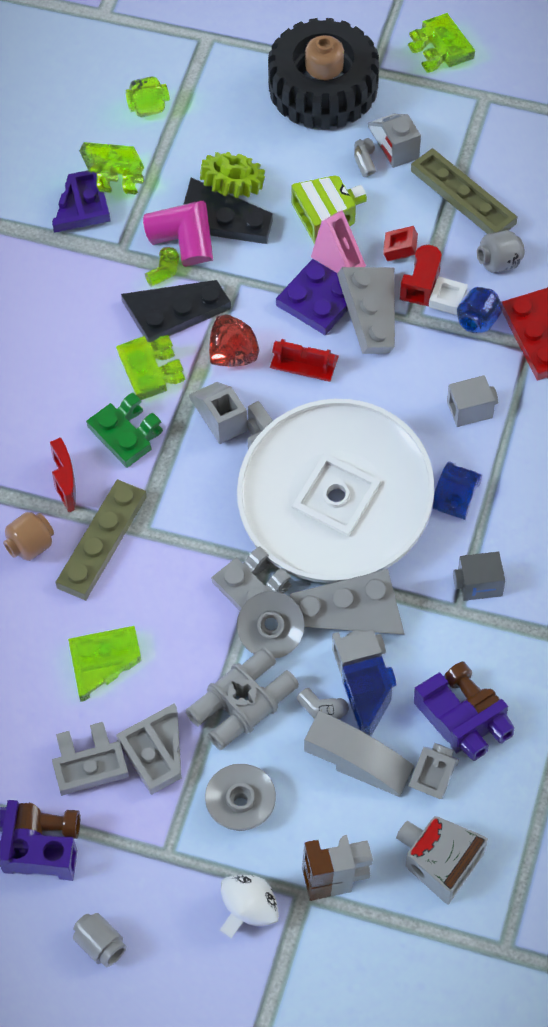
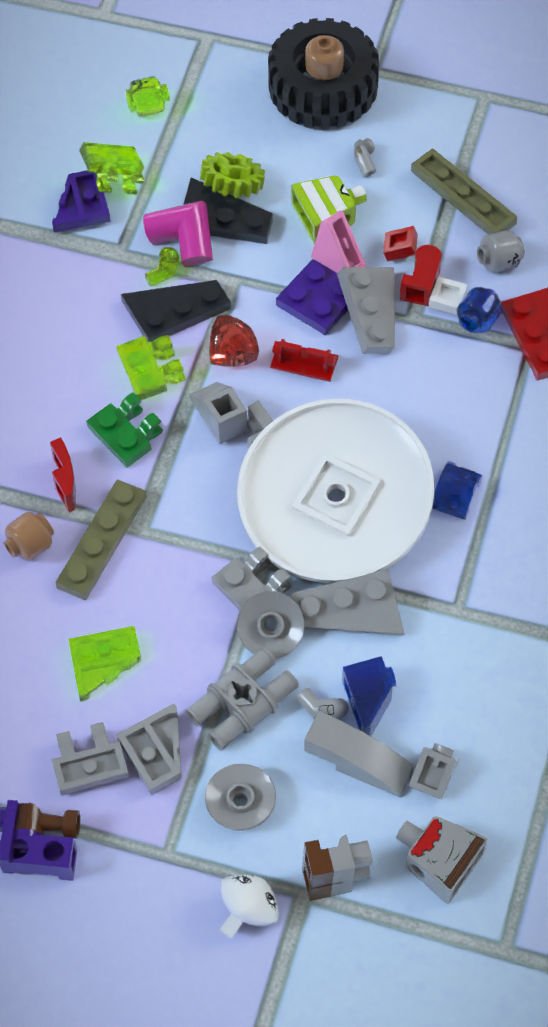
(99, 939): light grey brick -> none
(356, 647): light grey brick -> none
(397, 138): light grey slope -> none
(448, 43): clear neon green plate -> none
(467, 721): dark purple hips -> none
(471, 400): light grey brick -> none
(480, 576): dark grey brick -> none

